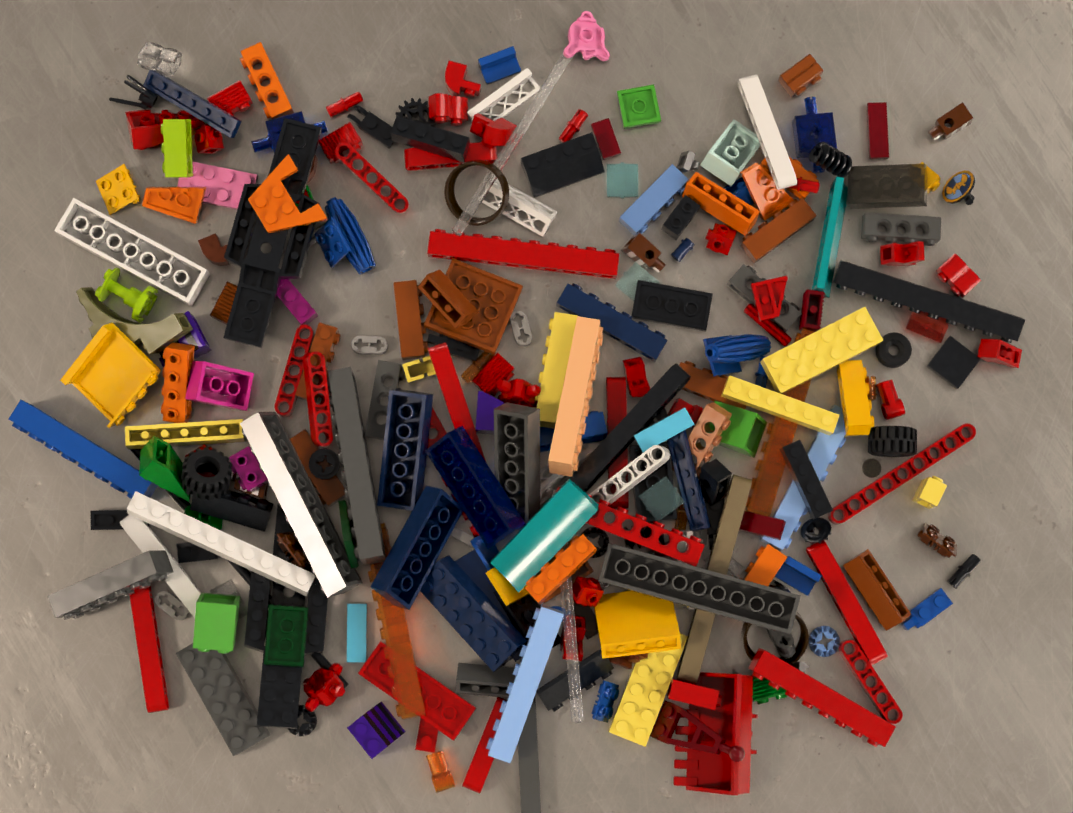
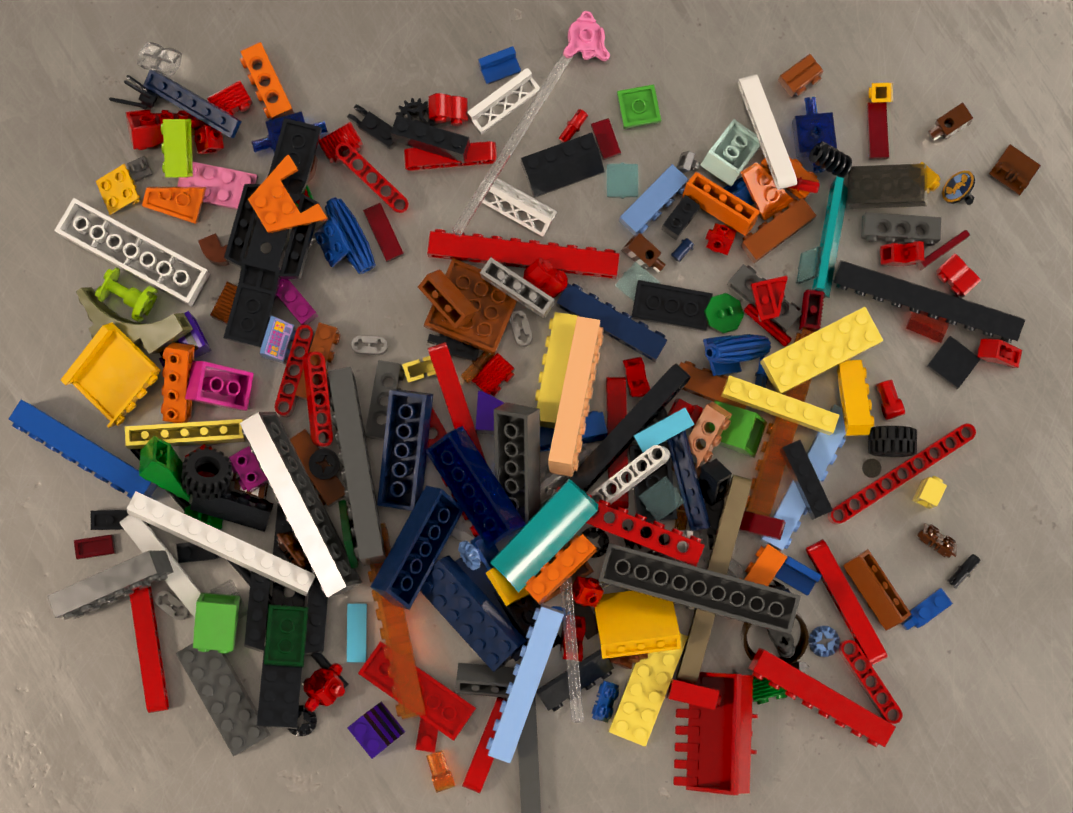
(94, 547): none -> dark red tile
(139, 168): none -> flat silver tile
(277, 340): none -> medium blue slope
(344, 104): red axle -> none
(383, 232): none -> dark red tile
(409, 320): dark orange brick -> none
(450, 195): dark brown piece -> none
(456, 82): red brick -> none
(469, 555): none -> medium blue gear
(492, 132): red brick -> none
(517, 288): none -> light grey brick
(518, 392): red piece -> none
(545, 277): none -> red brick
(666, 725): dark red plate -> none
(724, 313): none -> green piece
(808, 528): black gear -> none
(809, 265): none -> clear light blue piece
(872, 388): clear orange pin -> none
(881, 92): none -> yellow brick
(903, 345): black tyre -> none
(943, 249): none -> dark red tile
(1014, 169): none -> reddish brown hinge

